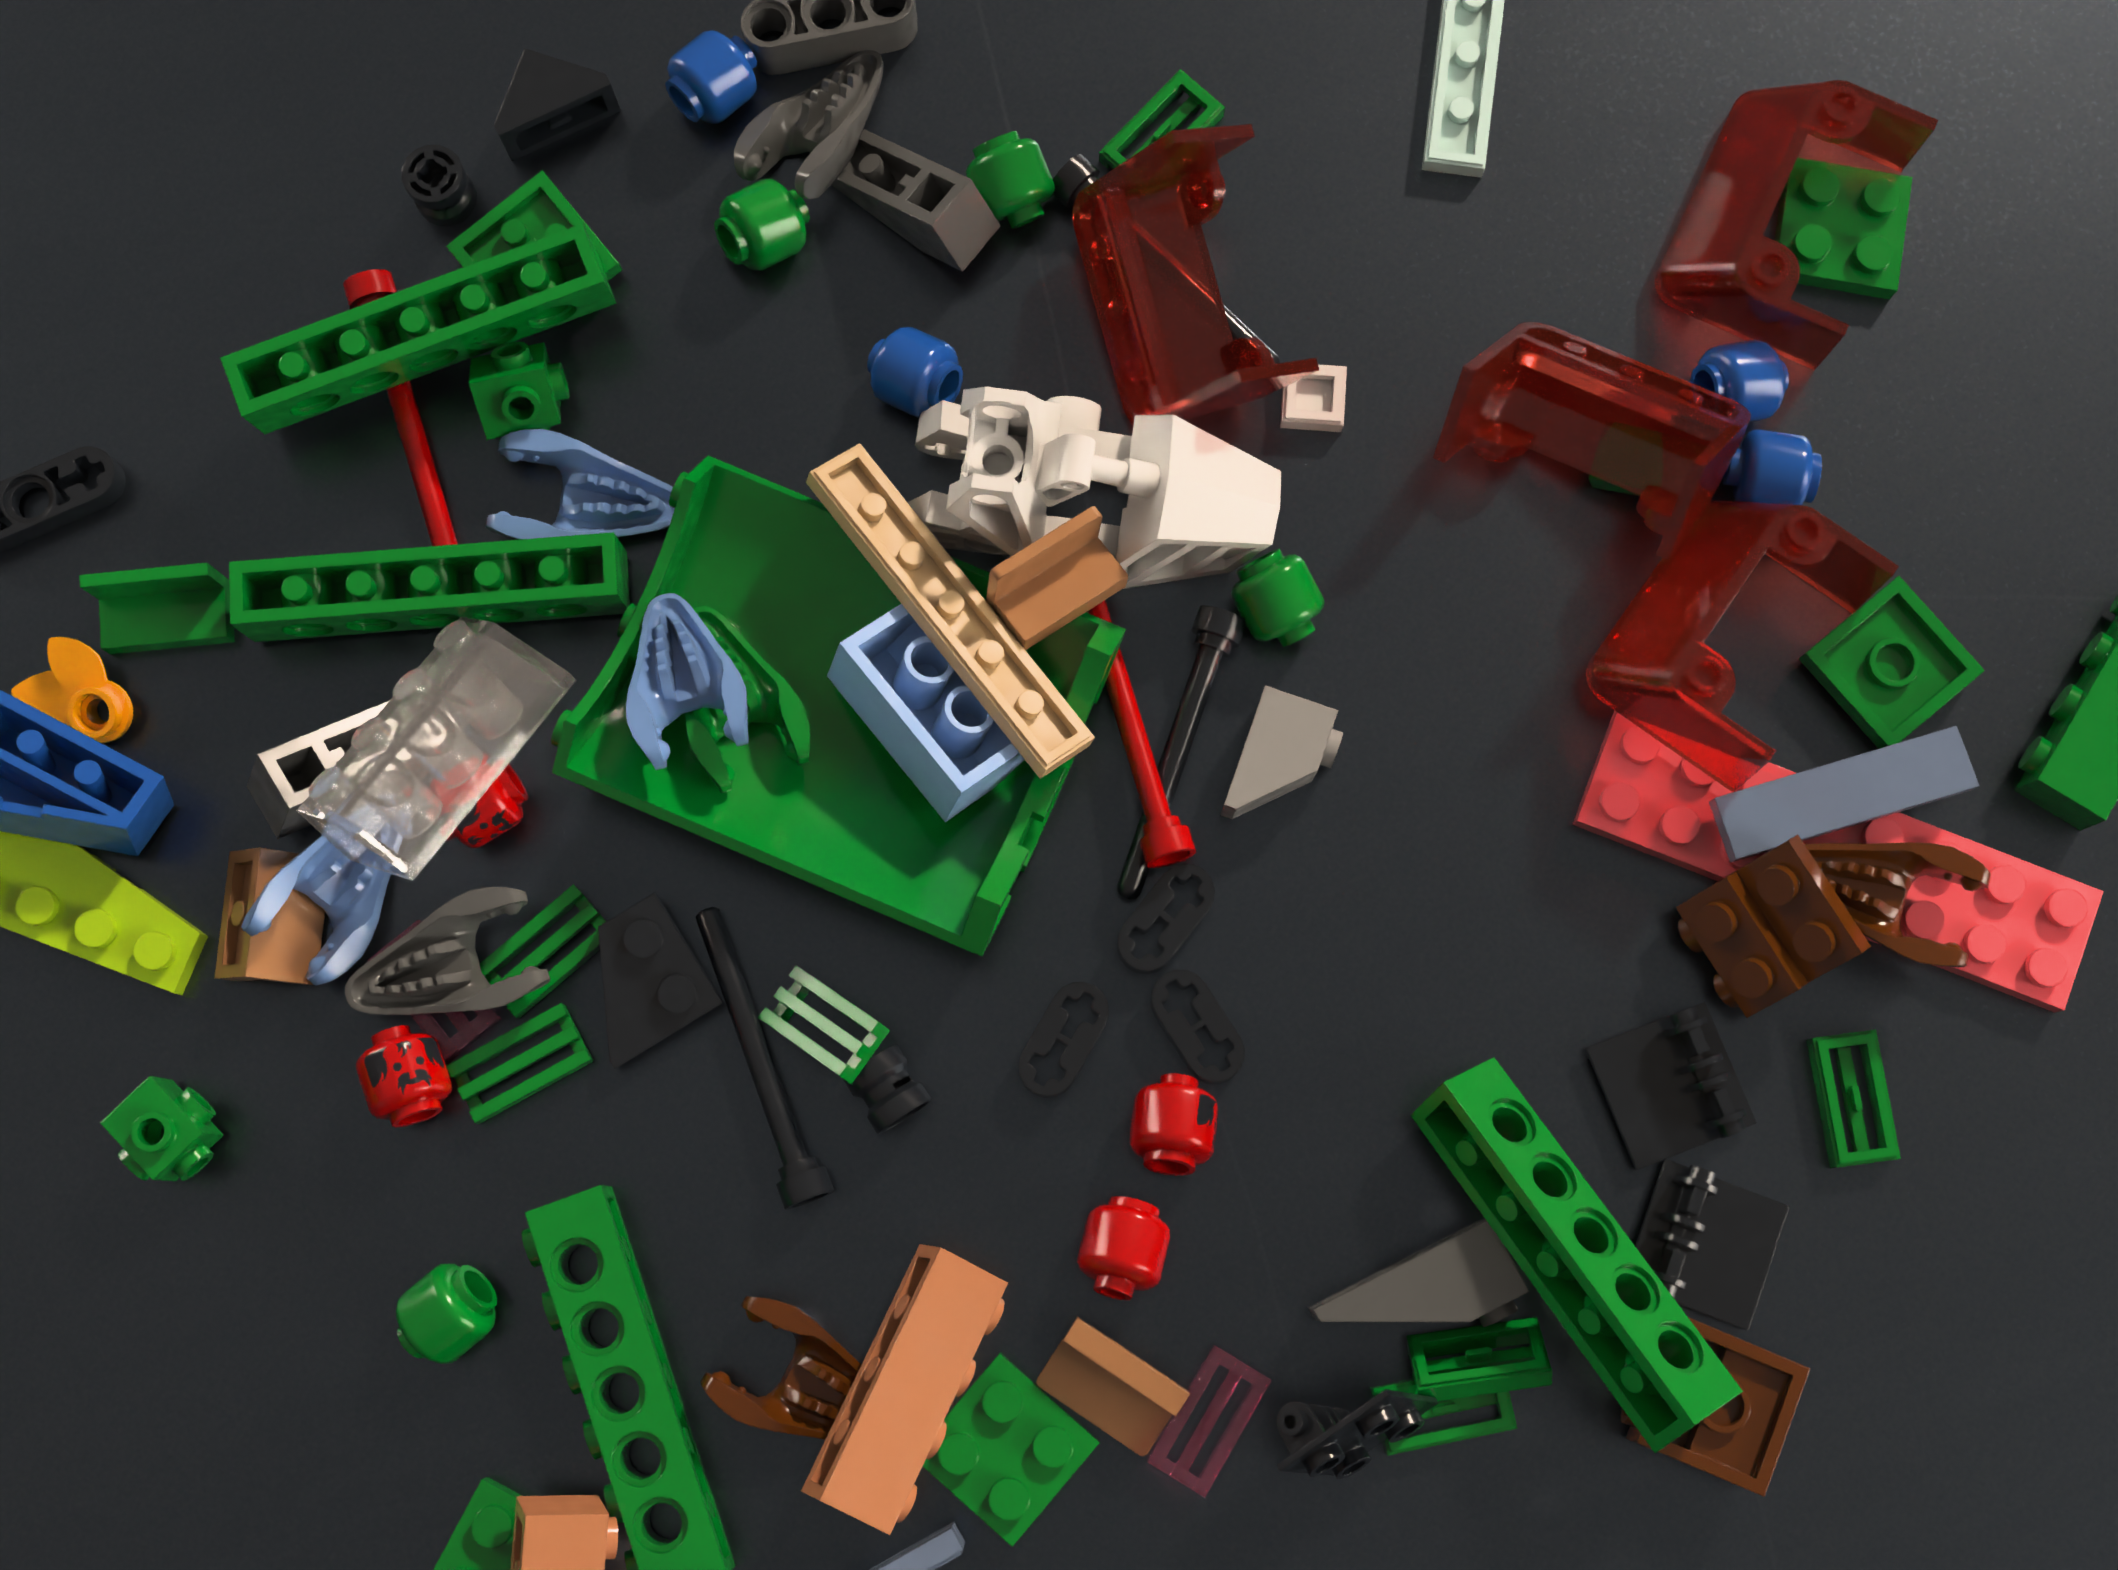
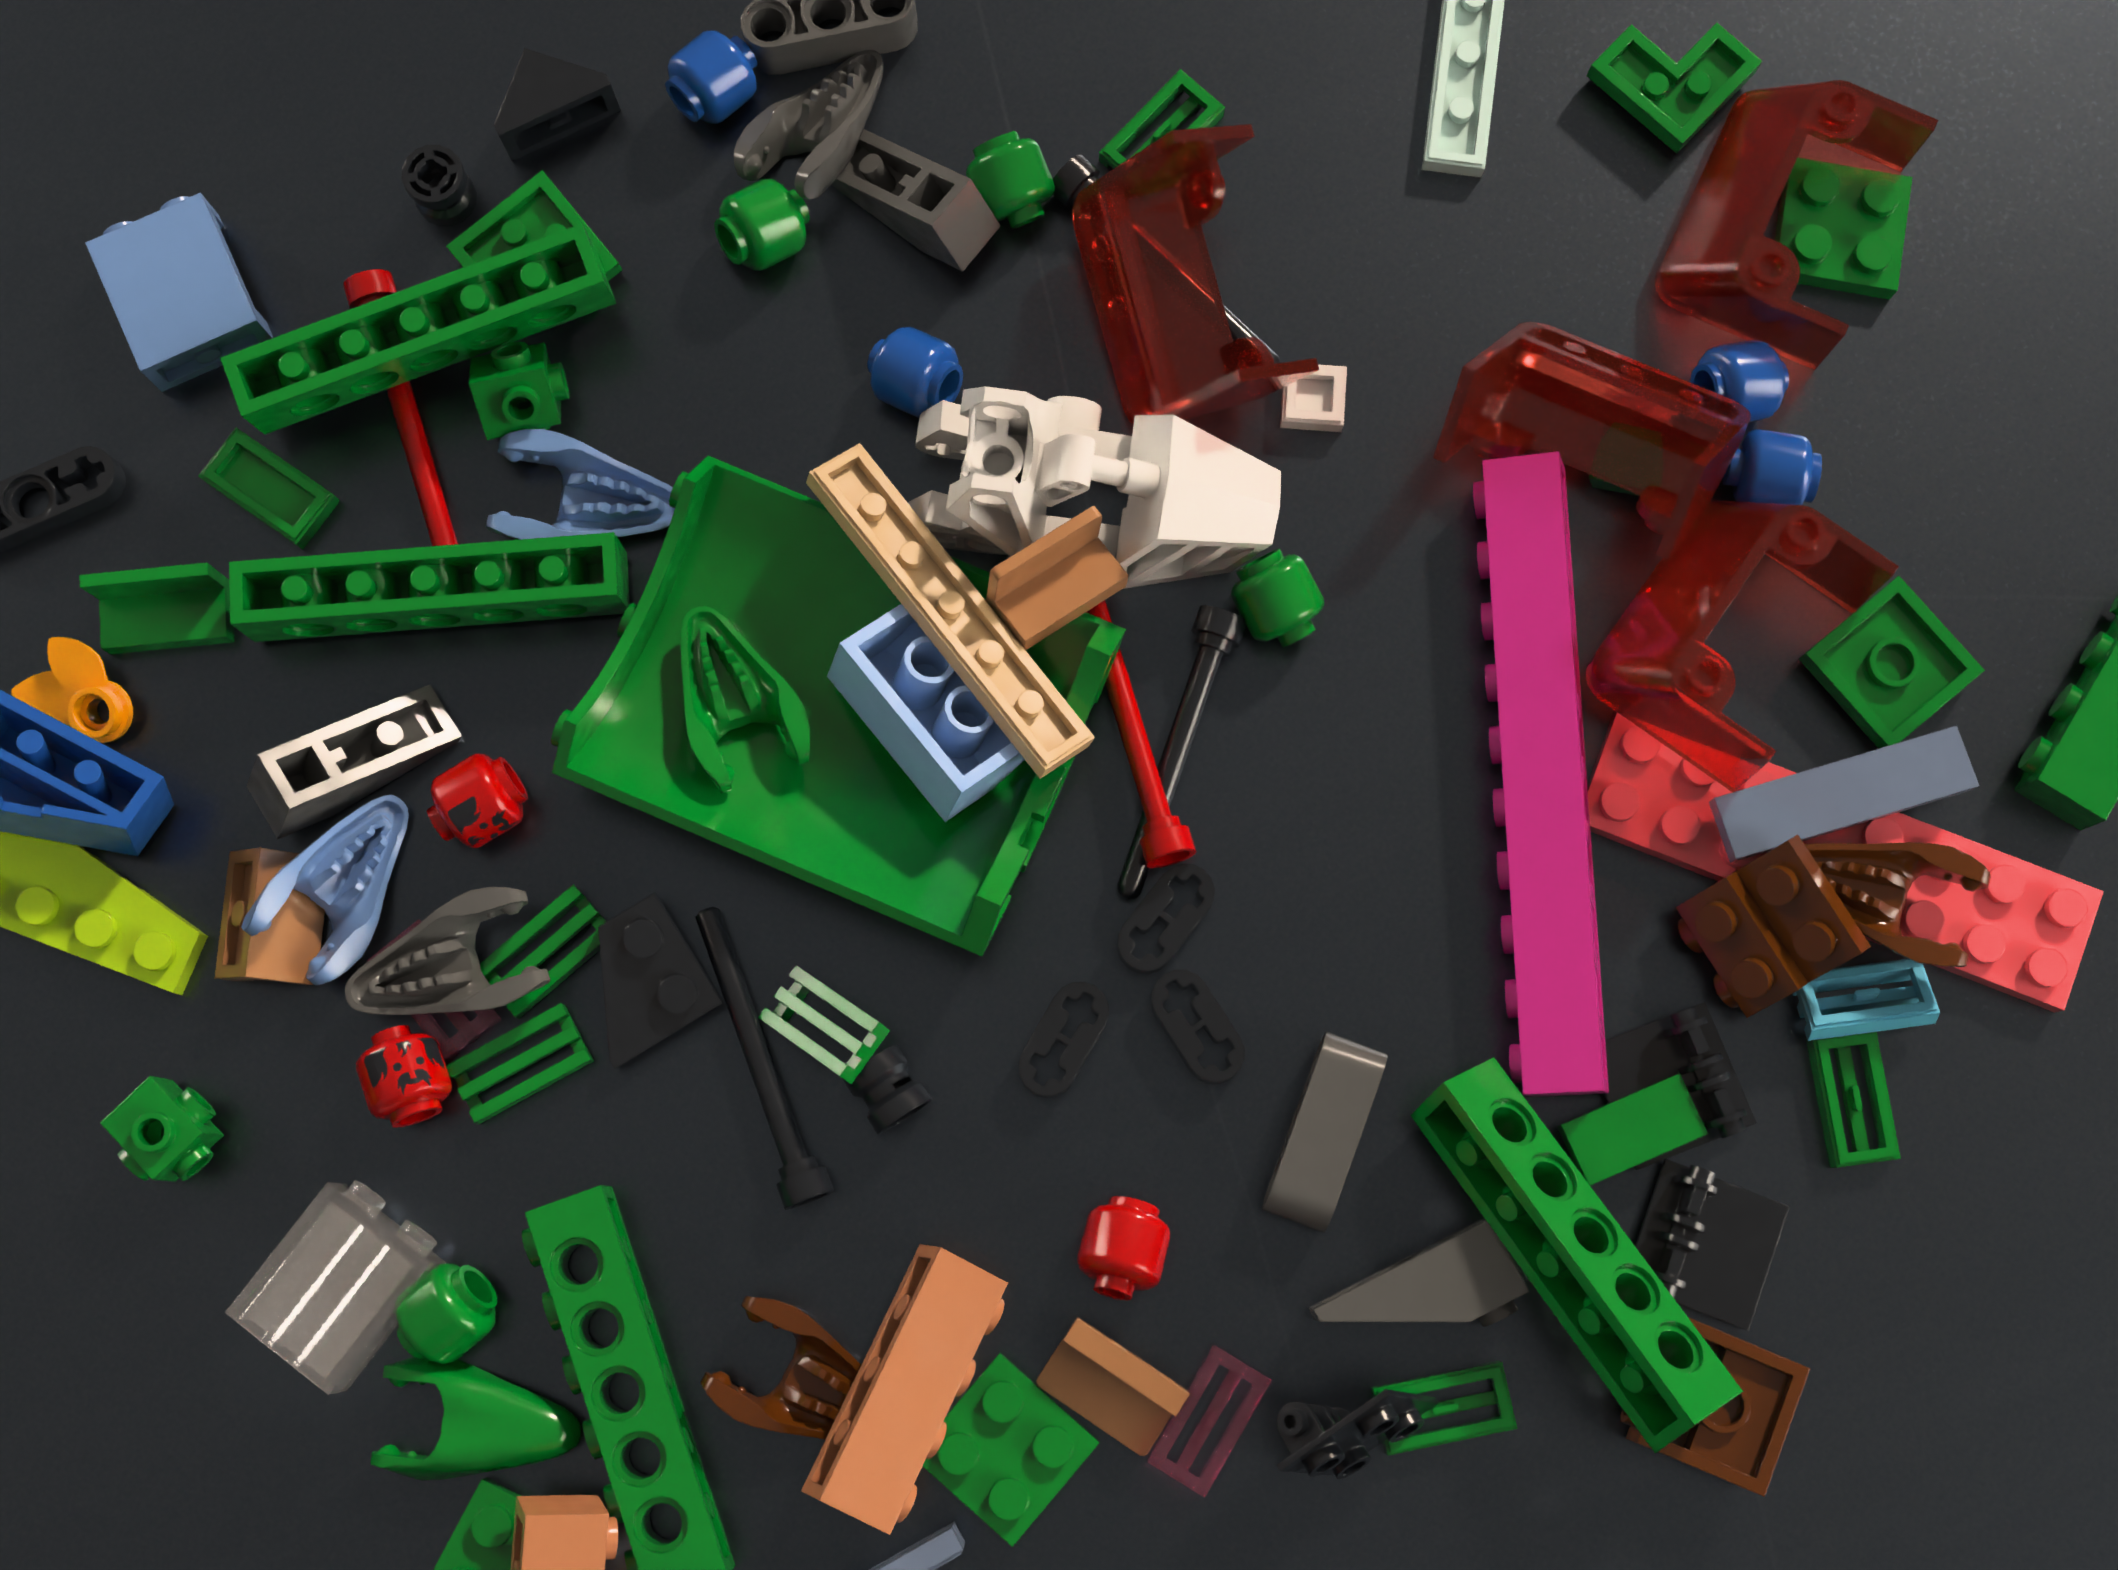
(177, 291): none -> medium blue panel
(269, 488): none -> green tile
(335, 1285): none -> clear brick
(434, 747): clear slope -> none
(483, 1423): none -> green animal
(680, 672): medium blue animal -> none
(1174, 1125): red head -> none
(1281, 750): light grey slope -> none
(1324, 1132): none -> dark grey beam
(1480, 1369): green tile -> none
(1543, 778): none -> dark pink brick
(1632, 1129): none -> green tile
(1673, 96): none -> green plate
(1871, 1008): none -> medium azure tile

